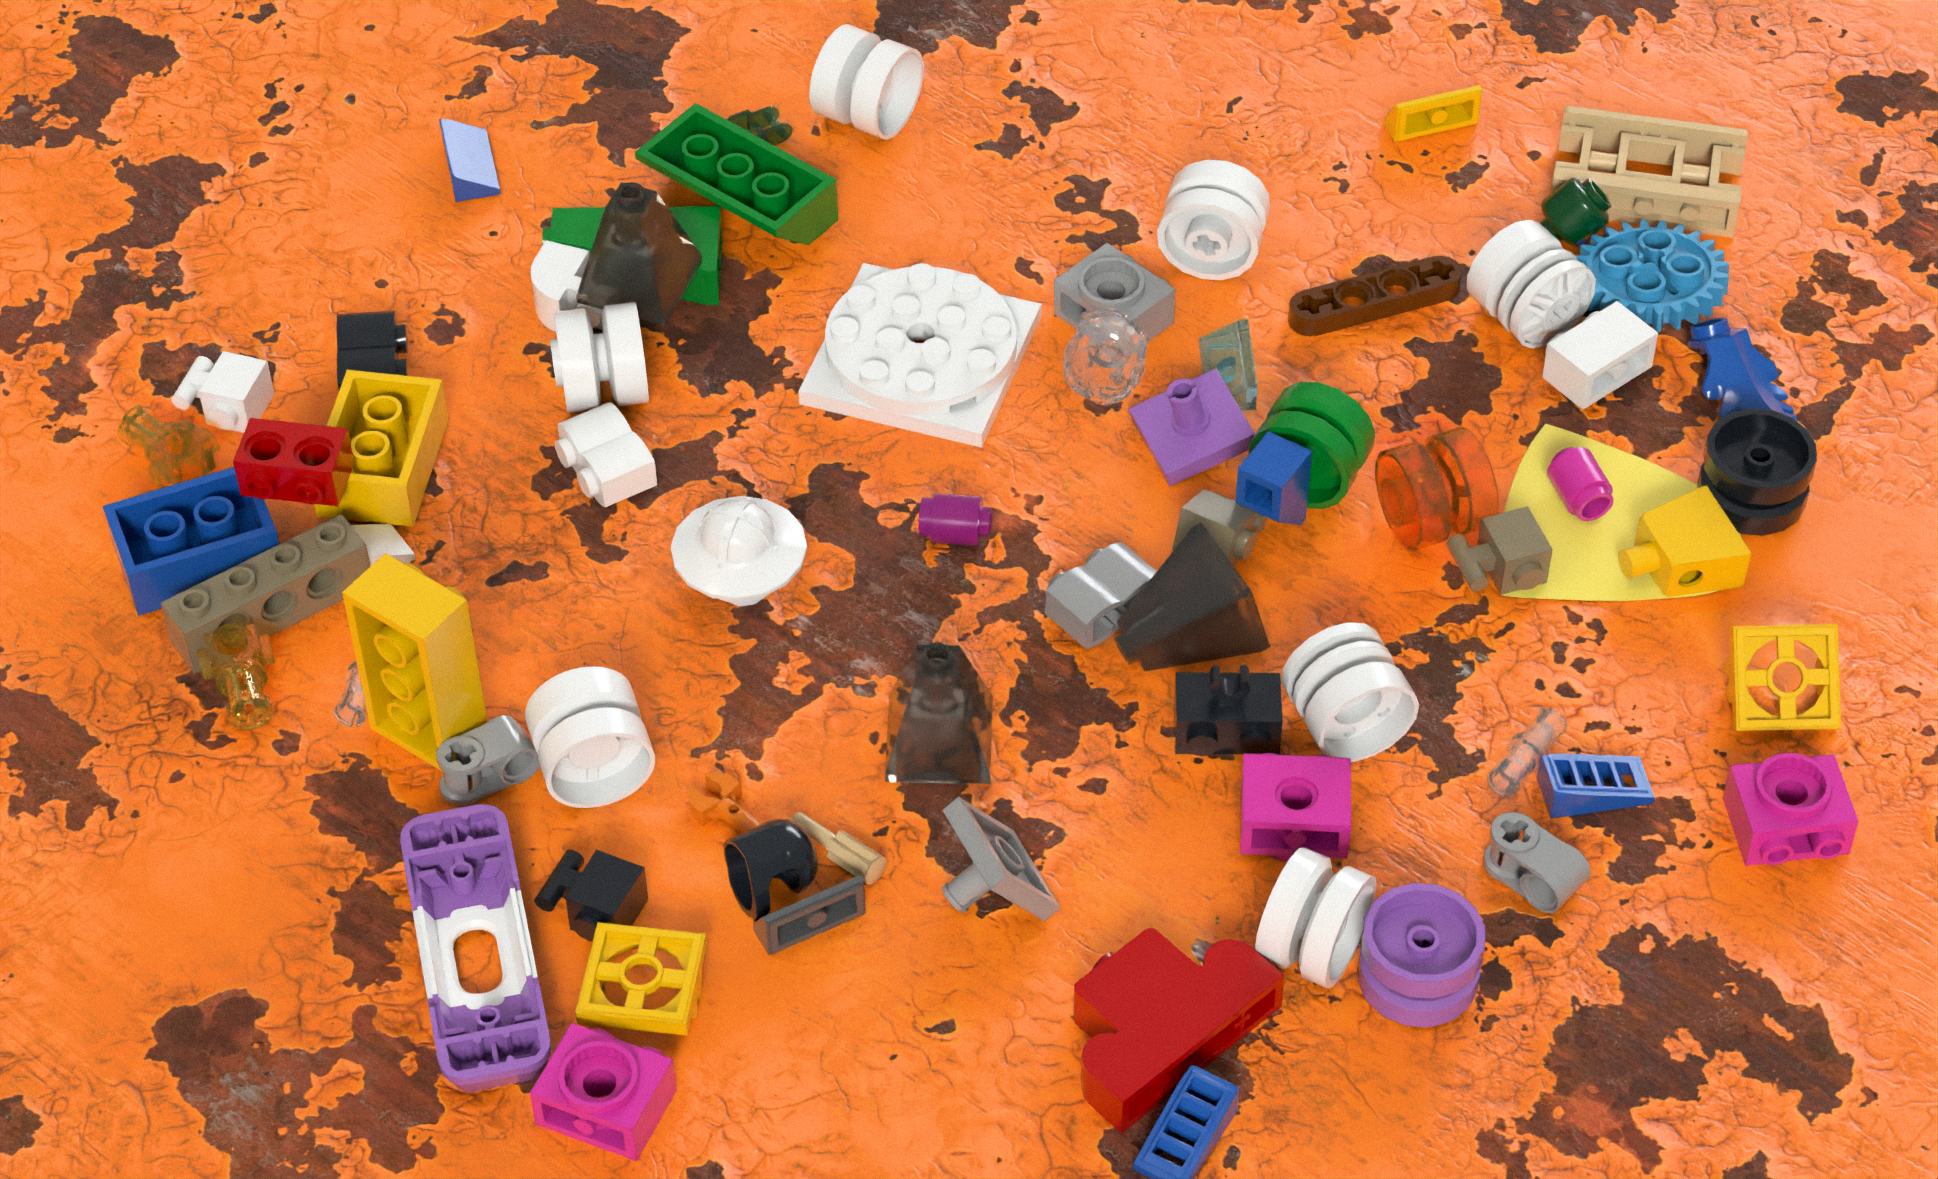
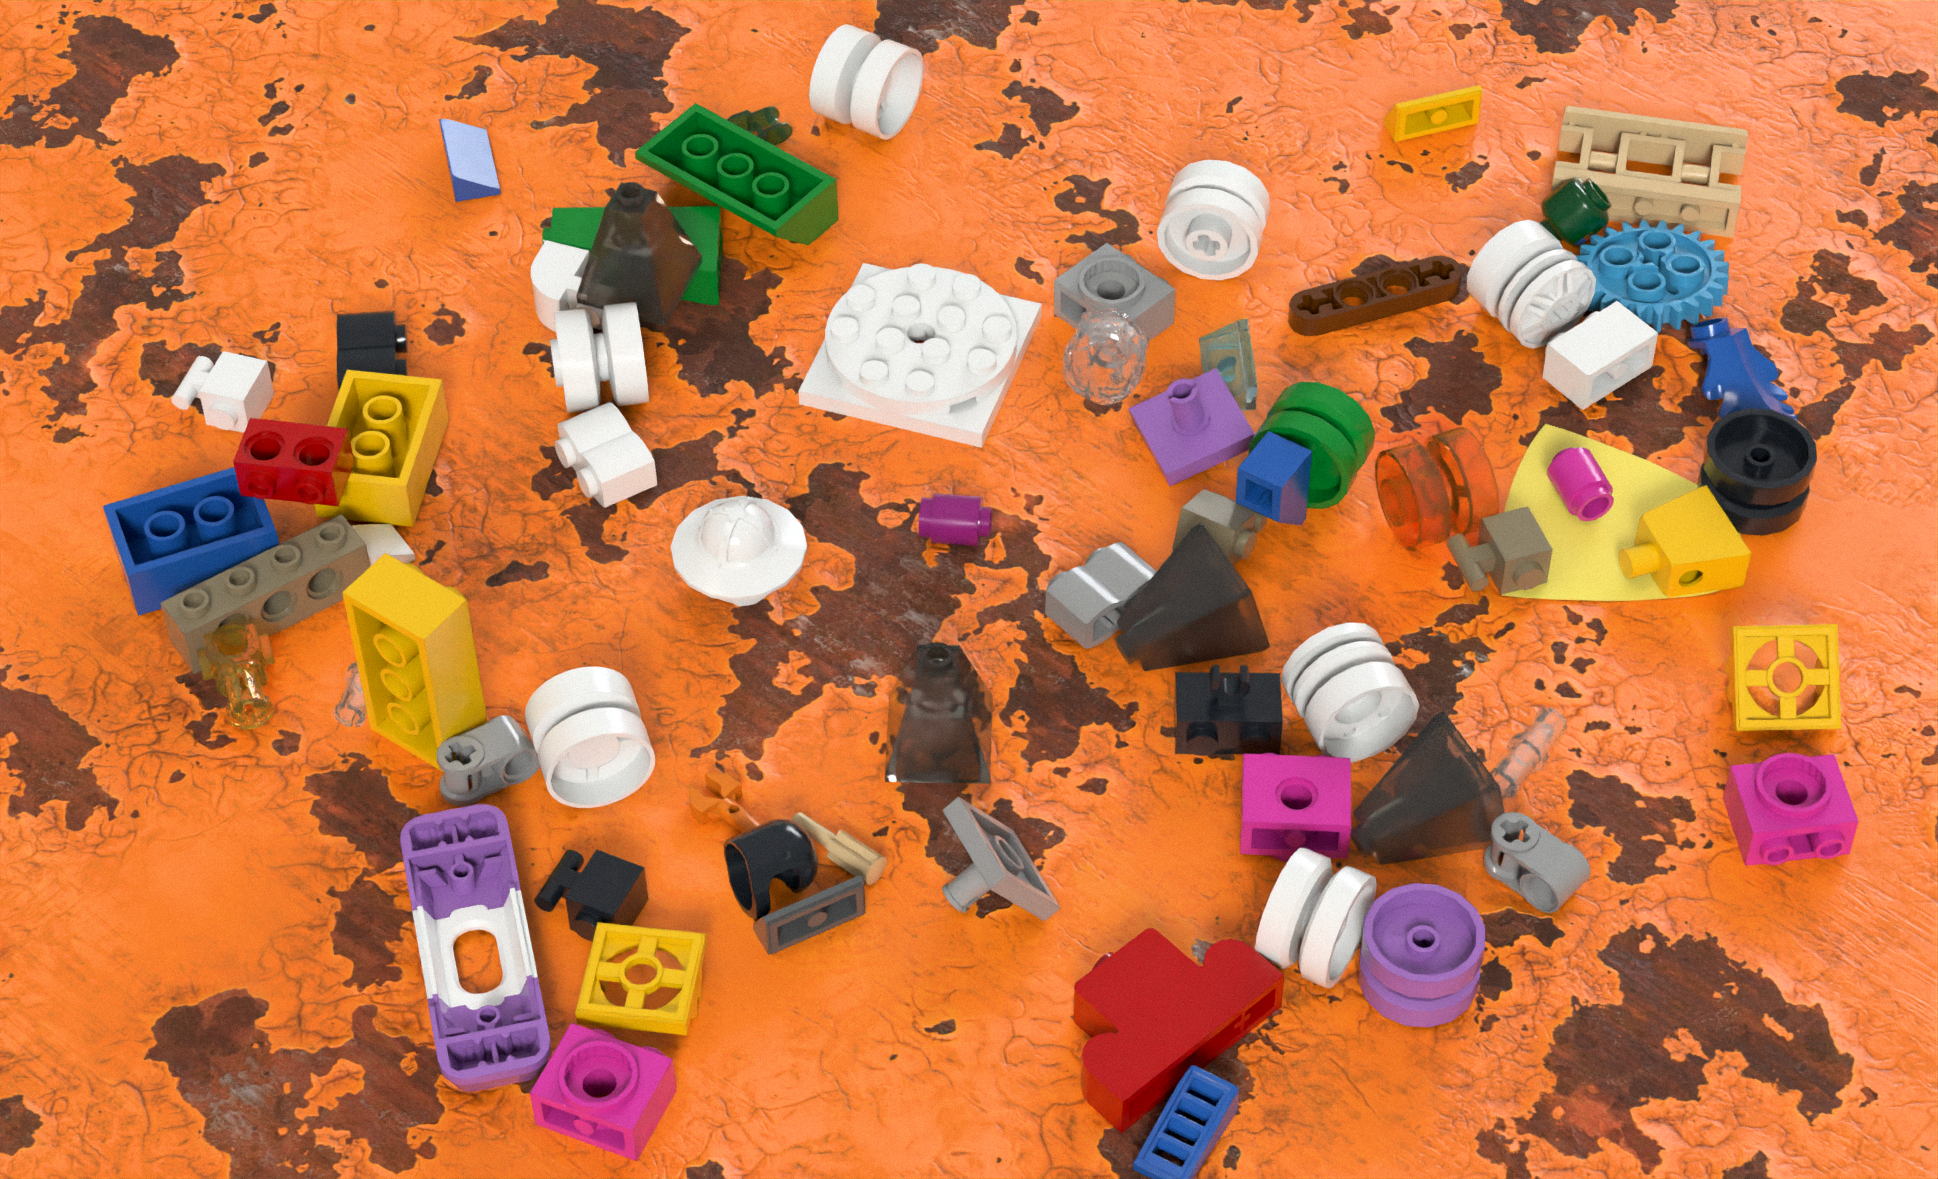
(173, 449): clear yellow connector -> none
(1429, 801): none -> clear smoke slope
(1578, 799): blue slope -> none

